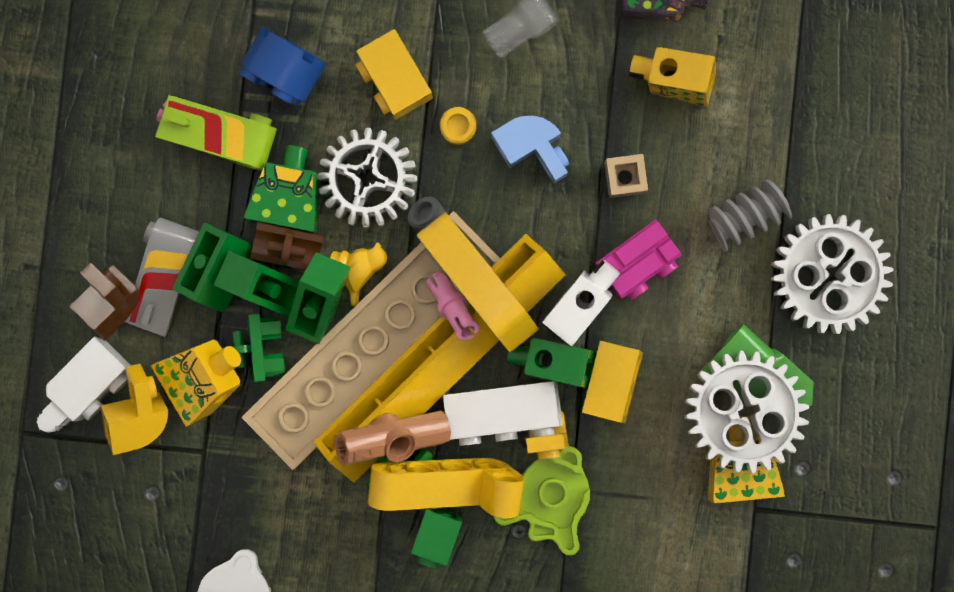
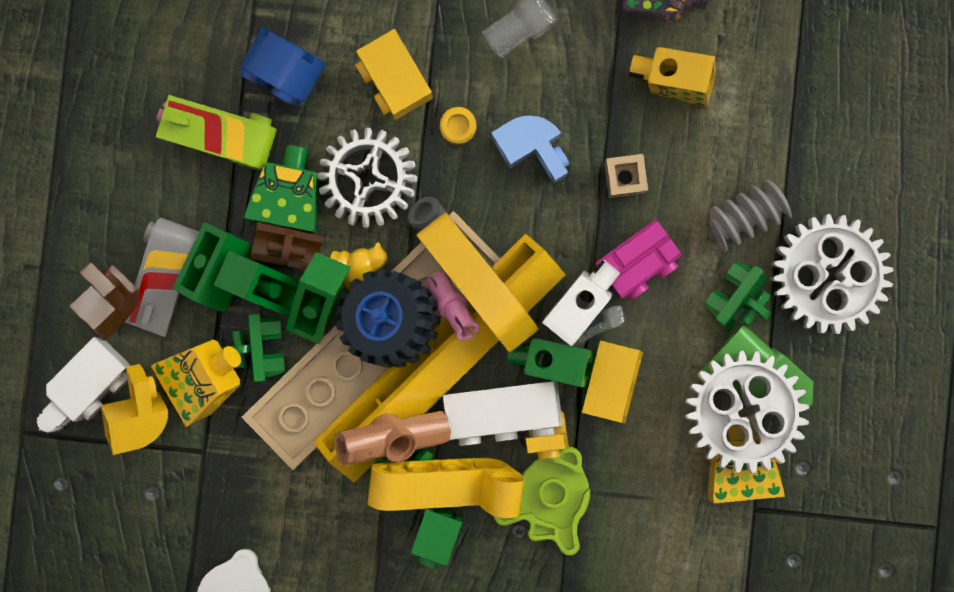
(387, 319): none -> black wheel
(613, 318): none -> clear hand
(731, 309): none -> green hips

